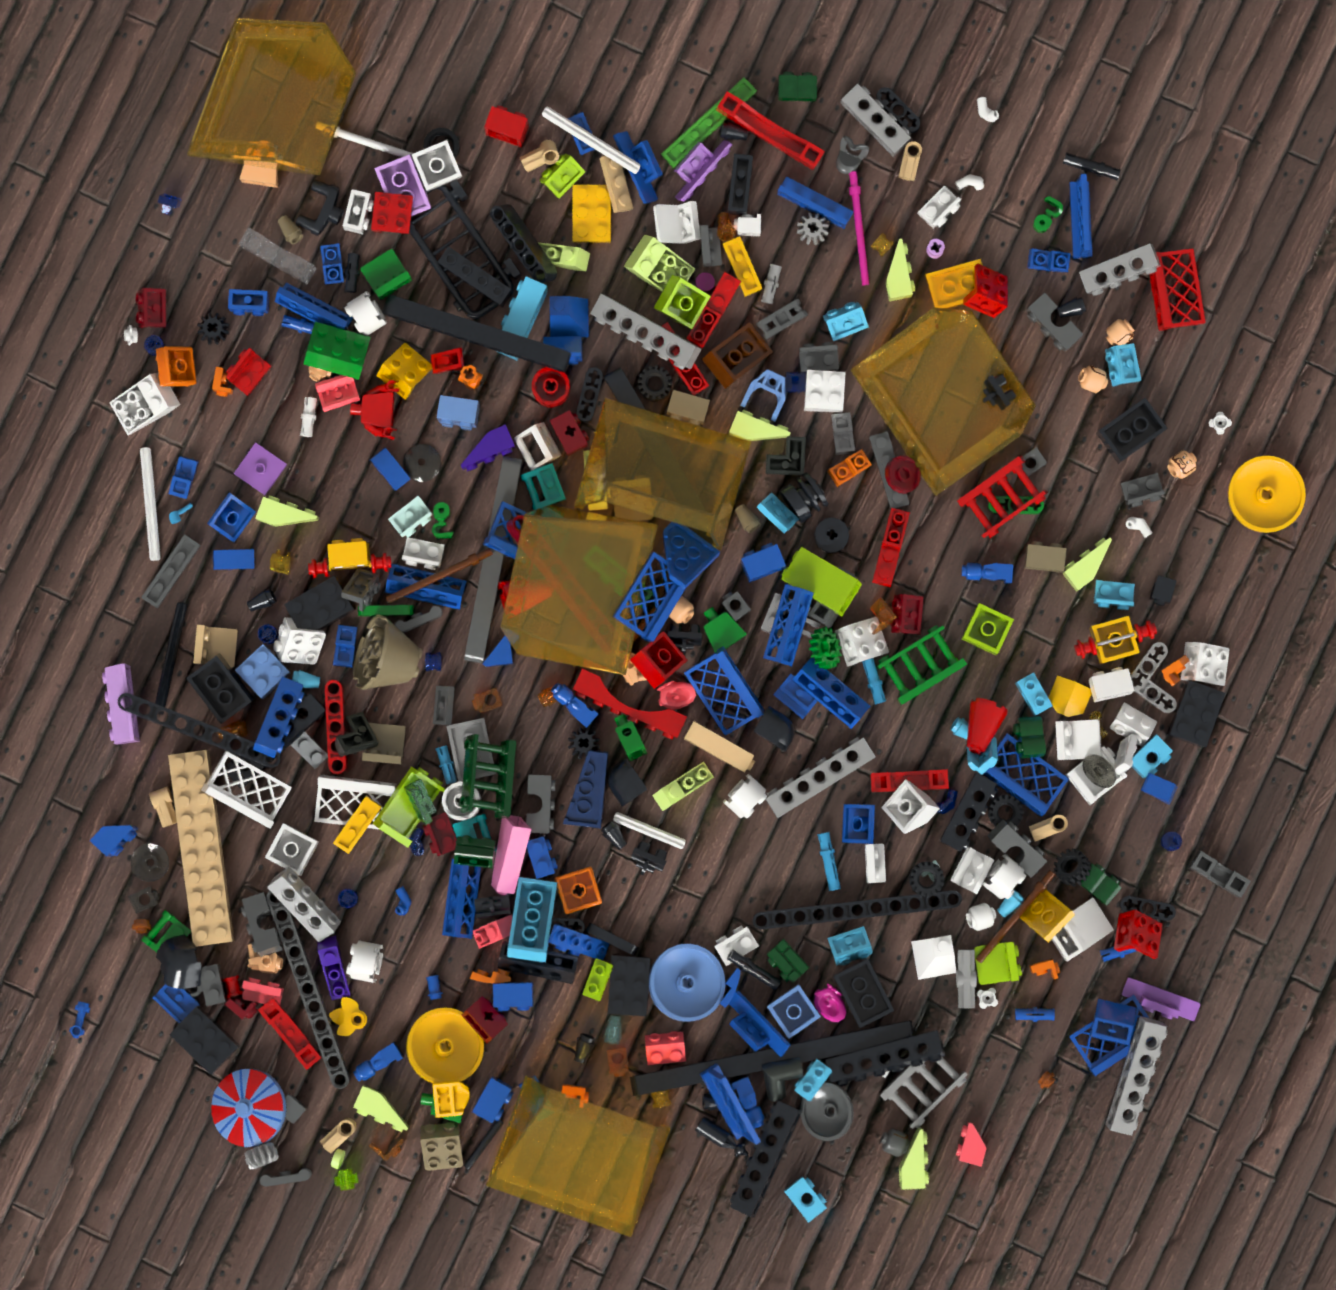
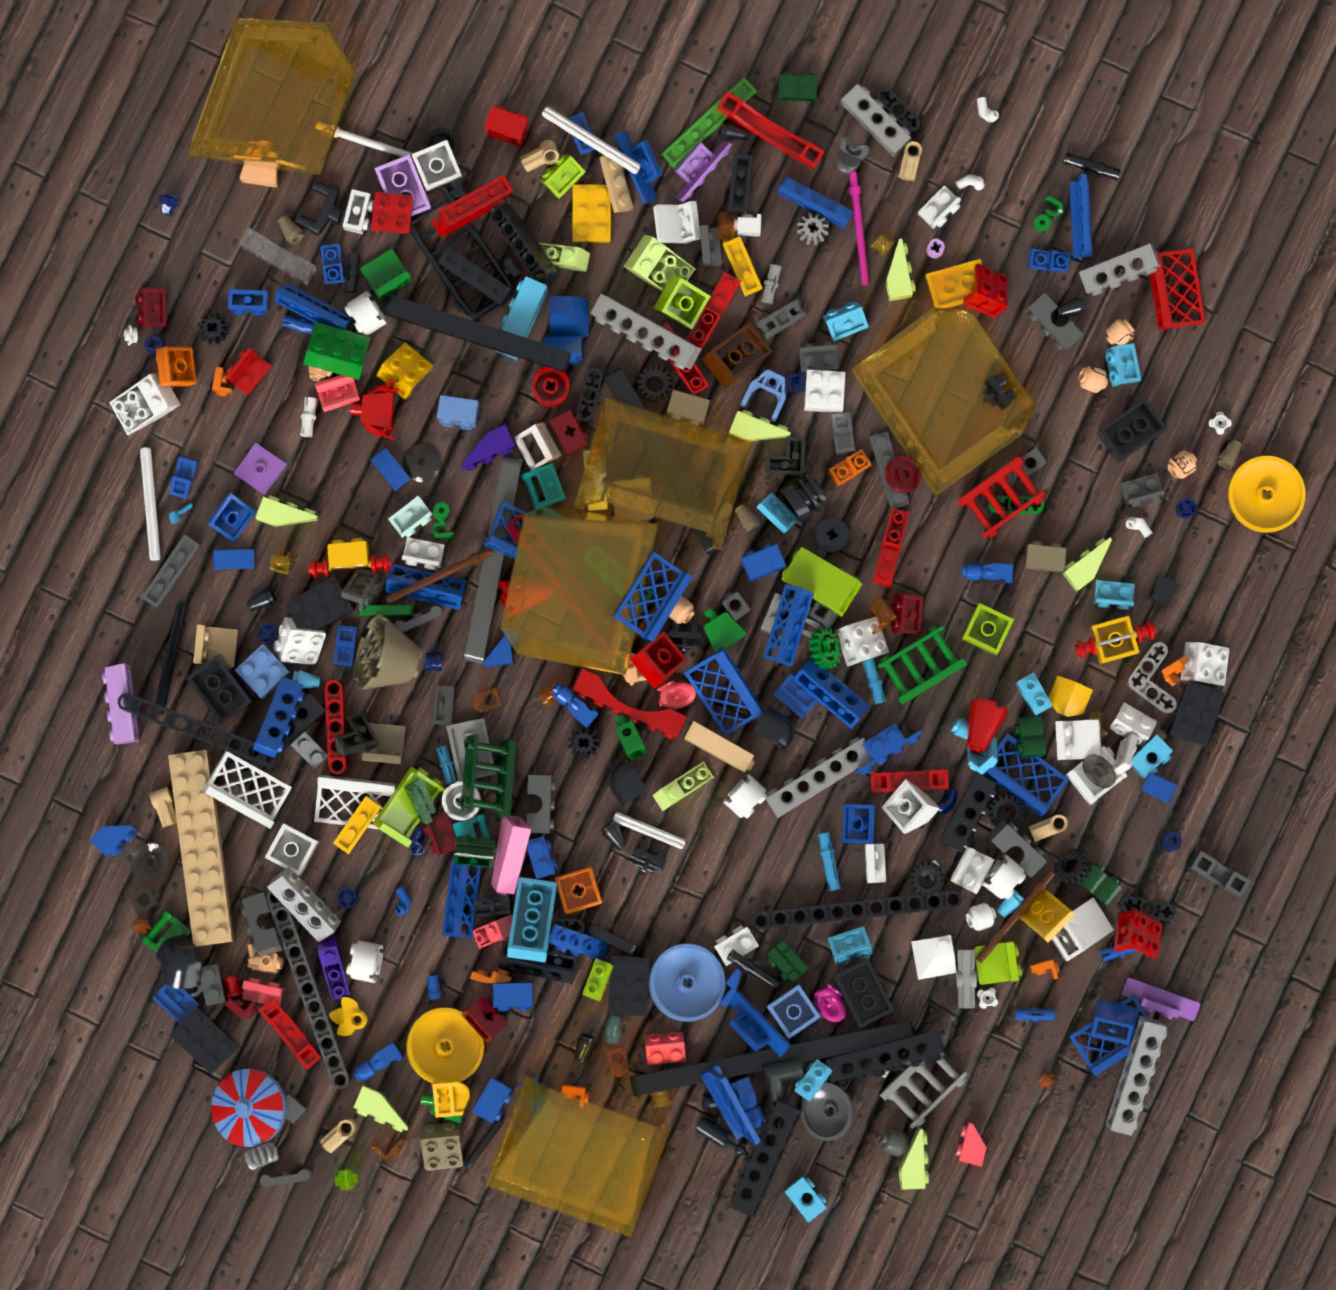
(77, 1030): blue bar -> none
(237, 728): clear orange cone -> none
(338, 1158): yellowish green tile -> none
(447, 361): red slope -> none
(470, 377): orange piece -> none
(471, 206): none -> red fence
(589, 794): dark blue wing -> none
(686, 554): blue plate -> none
(705, 282): magenta tile -> none
(884, 744): none -> blue bracket
(1111, 684): white brick -> none
(1188, 507): none -> clear blue wheel
(1230, 455): none -> dark tan cone

